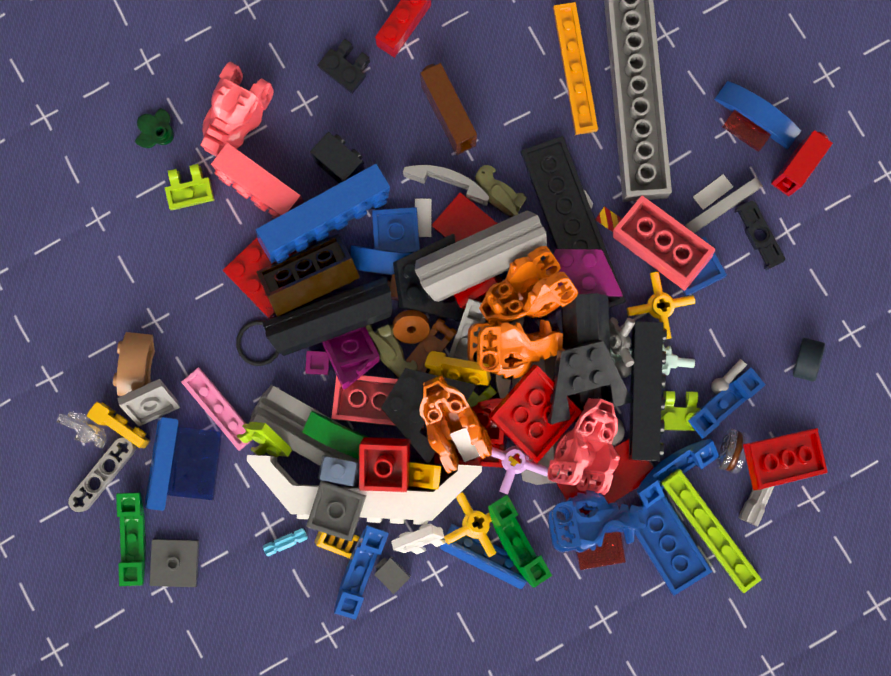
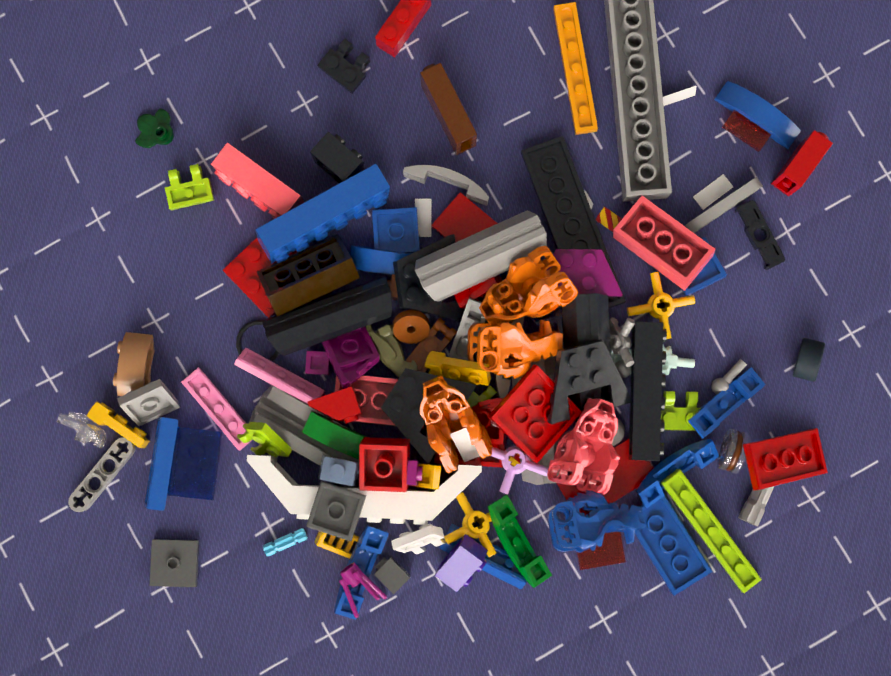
(131, 539): green slope -> none
(234, 110): coral animal -> none
(278, 376): none -> bright pink tile
(339, 405): none -> red slope
(353, 576): none -> magenta plant
(414, 473): none -> magenta plate
(461, 563): none -> brick
(499, 193): olive animal -> none
(679, 95): none -> white sticker

